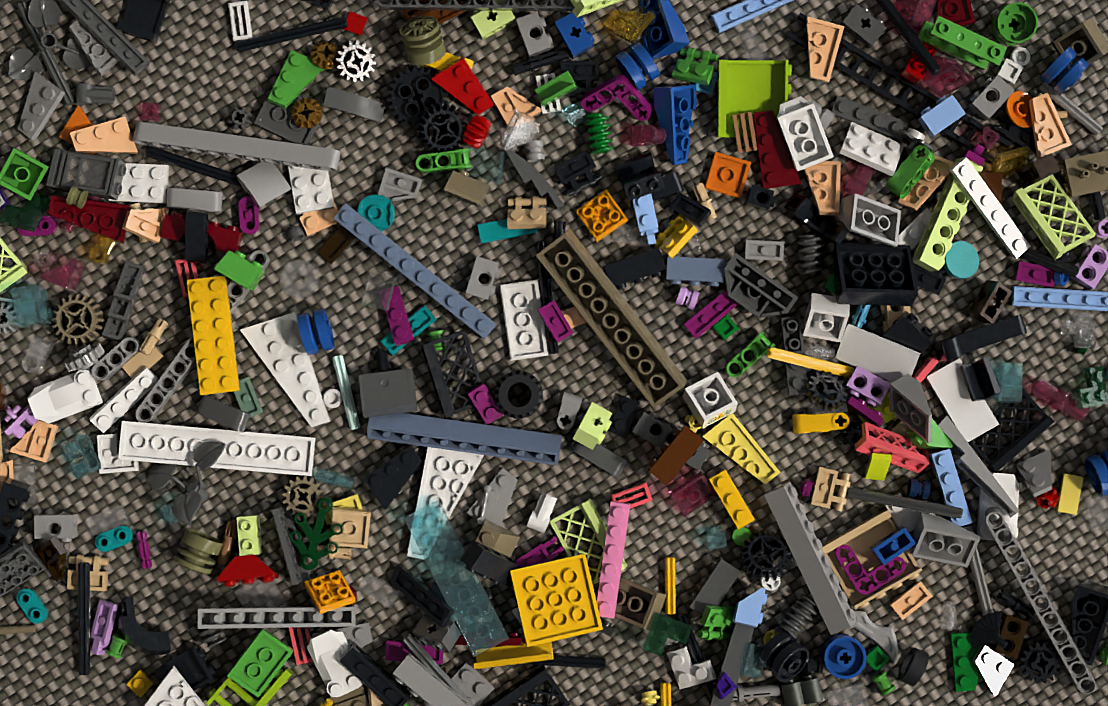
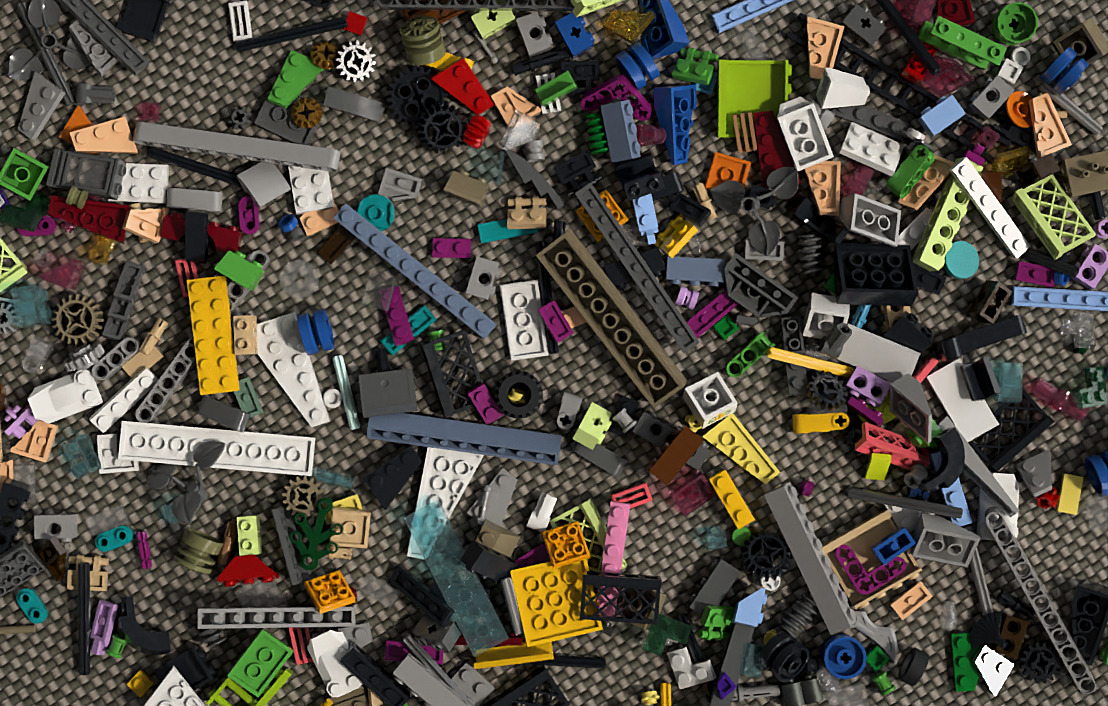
(245, 335): none -> tan brick
(288, 223): none -> blue tile
(451, 248): none -> magenta plate
(454, 158): bright green piece -> none
(494, 60): none -> light grey hinge
(511, 602): none -> light grey axle
(517, 396): none -> light yellow plate
(565, 545): none -> light orange tile
(574, 112): clear light blue tile -> none
(620, 131): none -> sand blue brick
(623, 581): none -> black fence
(624, 420): none -> light grey bush
(637, 267): none -> dark grey plate
(670, 590): yellow axle -> none
(730, 199): none -> dark grey plant
(743, 320): none -> dark grey tile
(824, 488): tan plate -> none
(828, 682): none -> clear cone
(834, 342): none -> dark grey piece
(841, 89): none -> white slope
(914, 478): none -> light grey bush
(952, 461): none -> black arch

